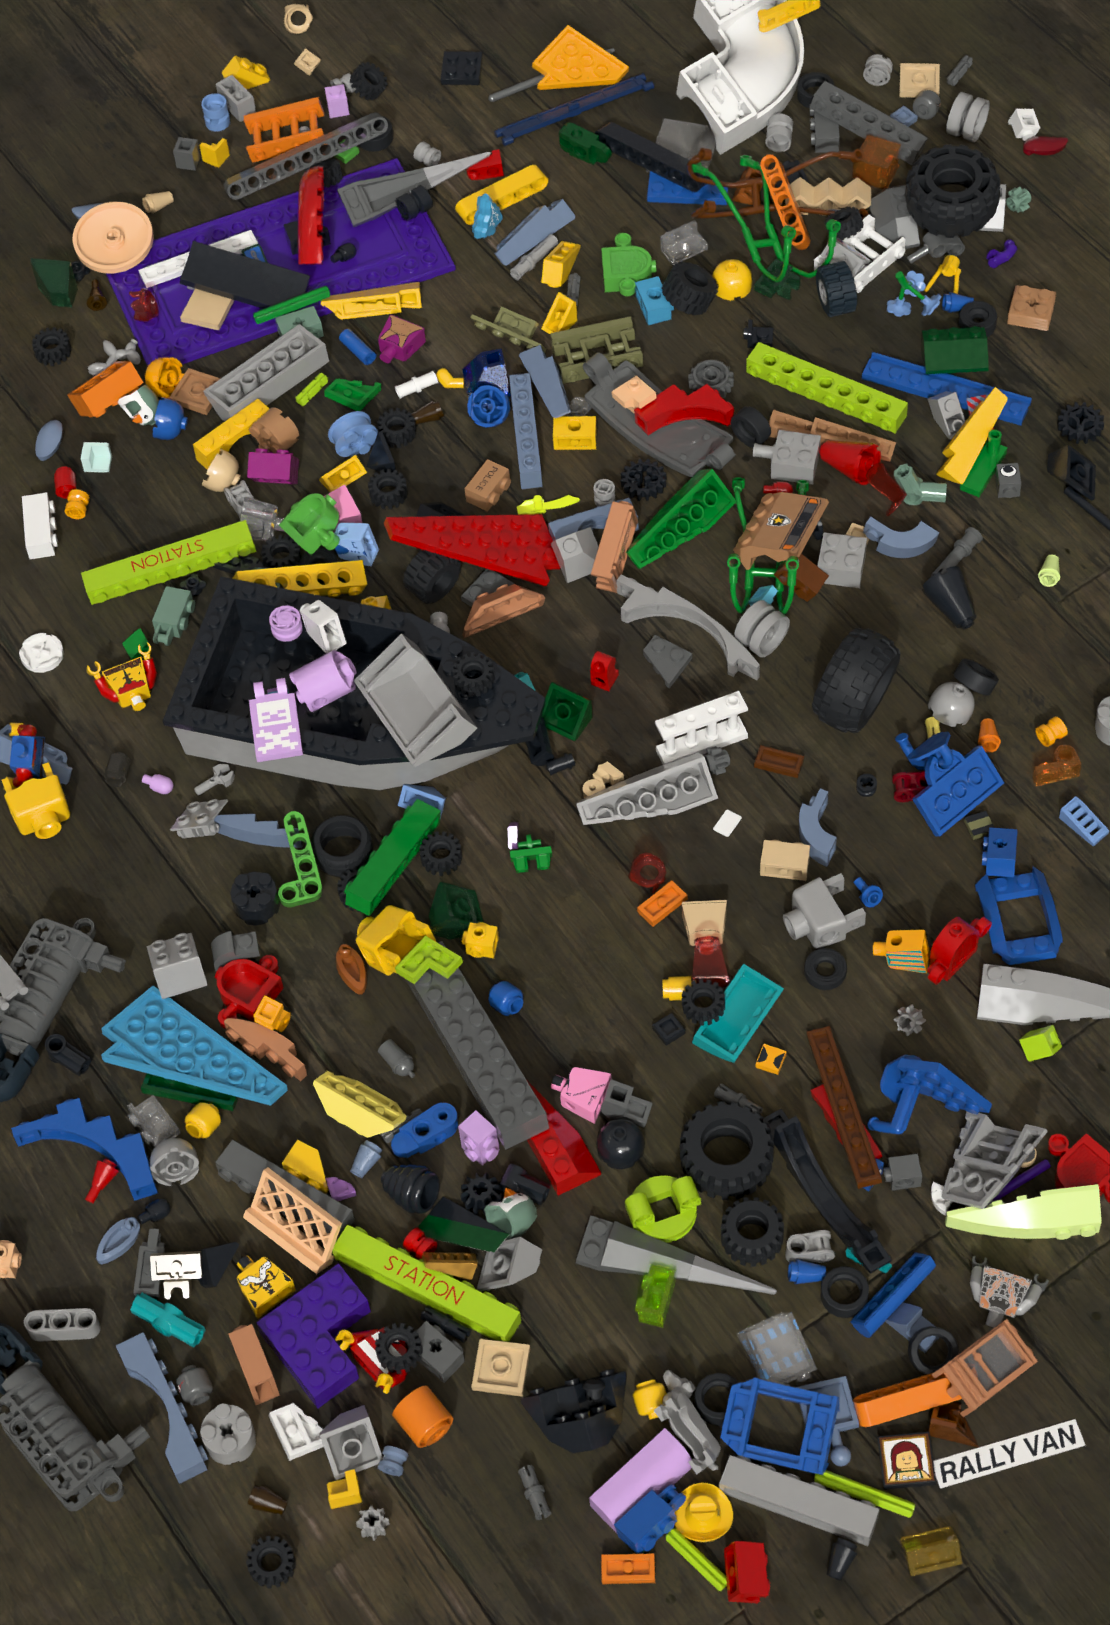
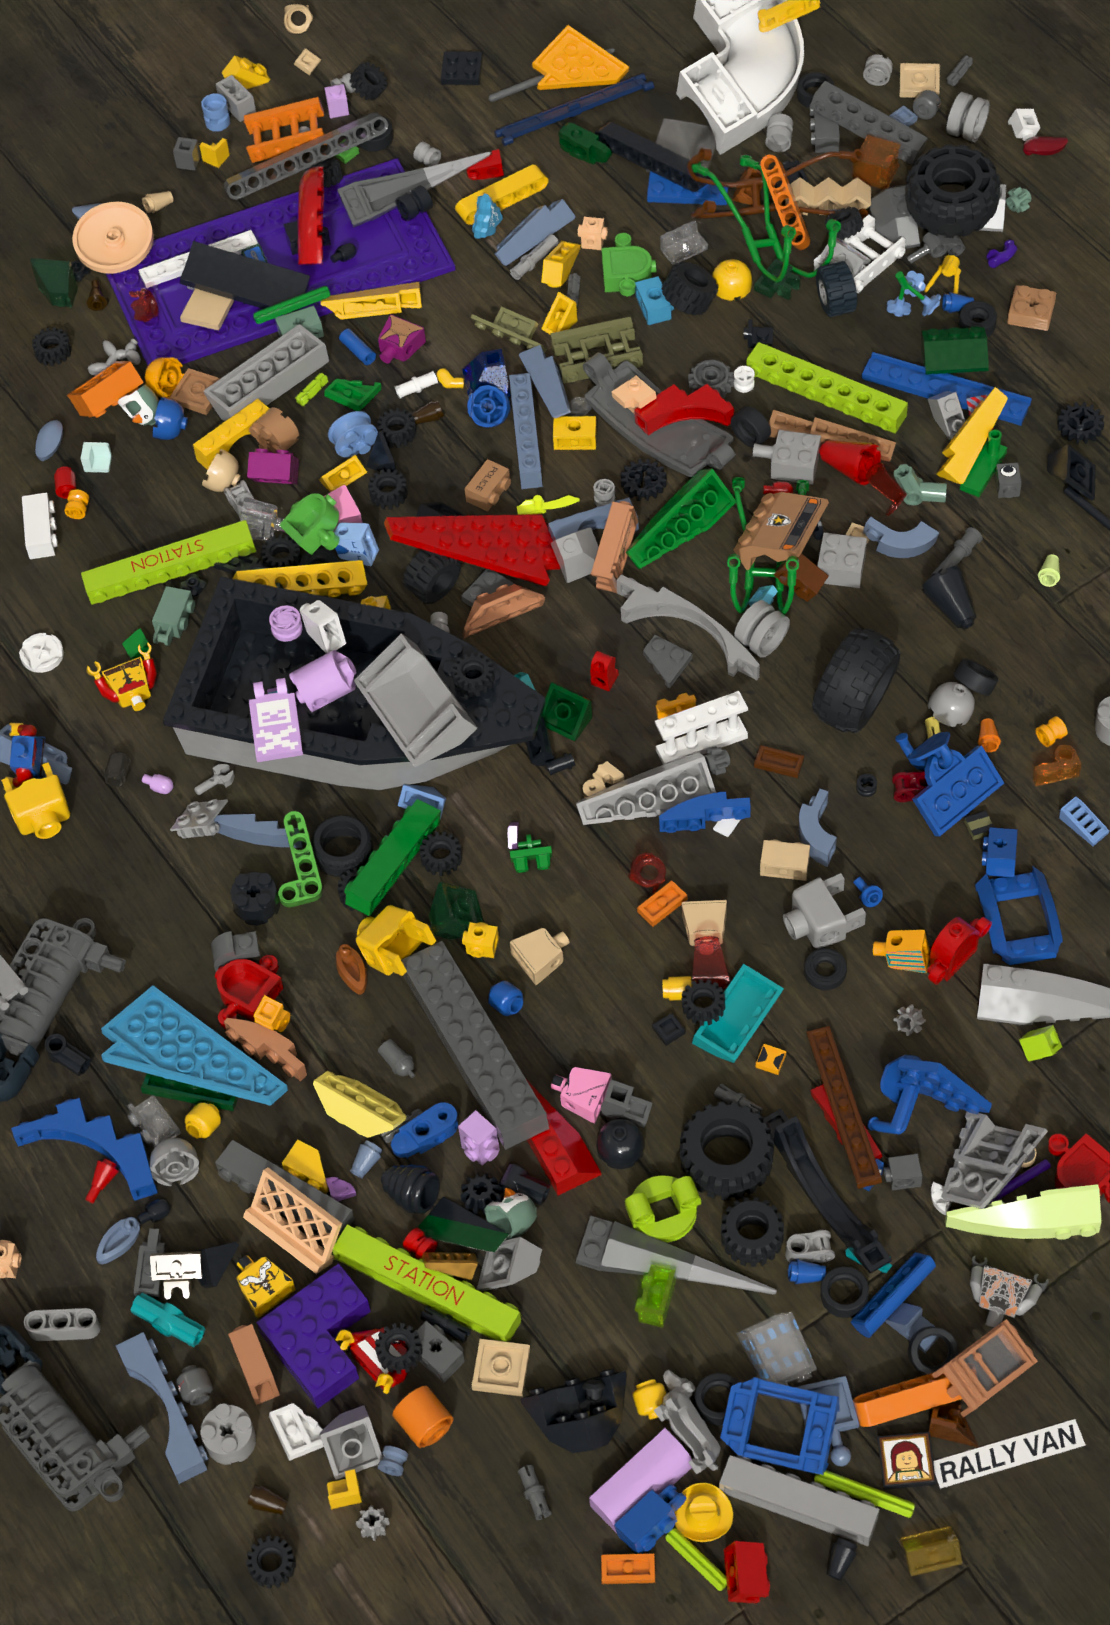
(176, 965): light grey piece -> none
(428, 955): lime plate -> none
(539, 953): none -> tan torso
(592, 233): none -> light nougat brick
(666, 708): none -> light orange hips
(695, 811): none -> blue slope
(744, 373): none -> white wheel

